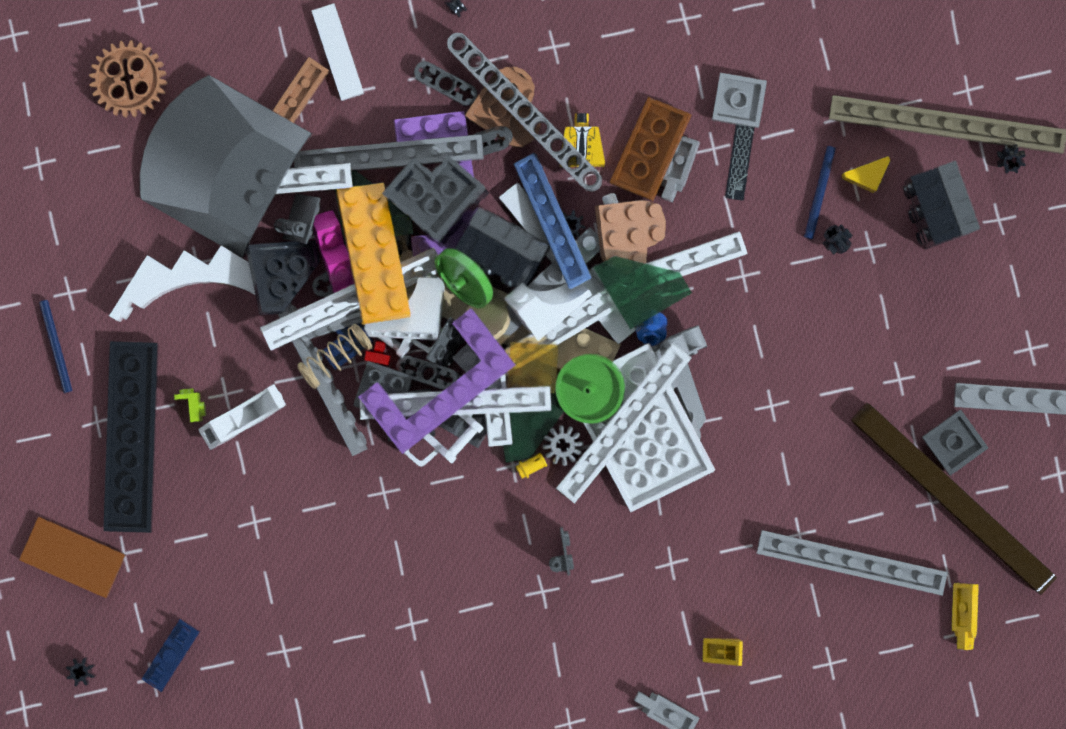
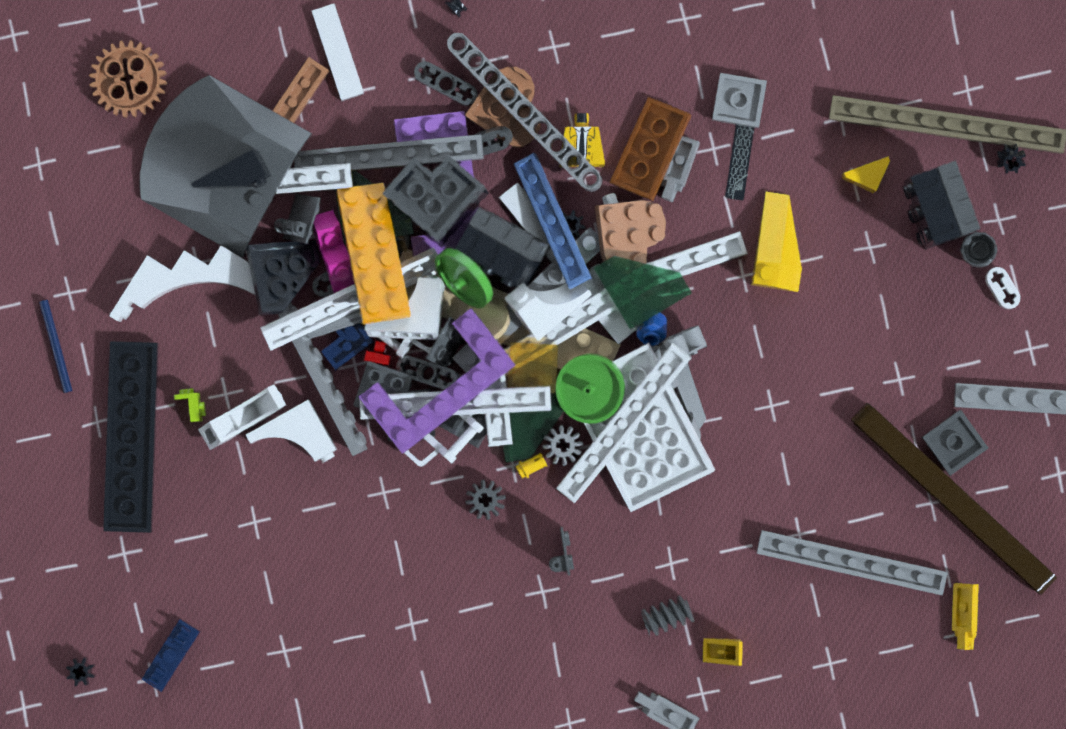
(72, 557): dark orange tile -> none
(242, 172): none -> black slope
(302, 427): none -> white arch
(308, 373): tan piece -> none
(490, 493): none -> dark grey gear
(667, 615): none -> dark grey piece
(777, 251): none -> yellow wedge
(819, 193): dark blue bar -> none
(837, 239): black gear -> none
(978, 249): none -> dark grey hair
(1007, 285): none -> white beam

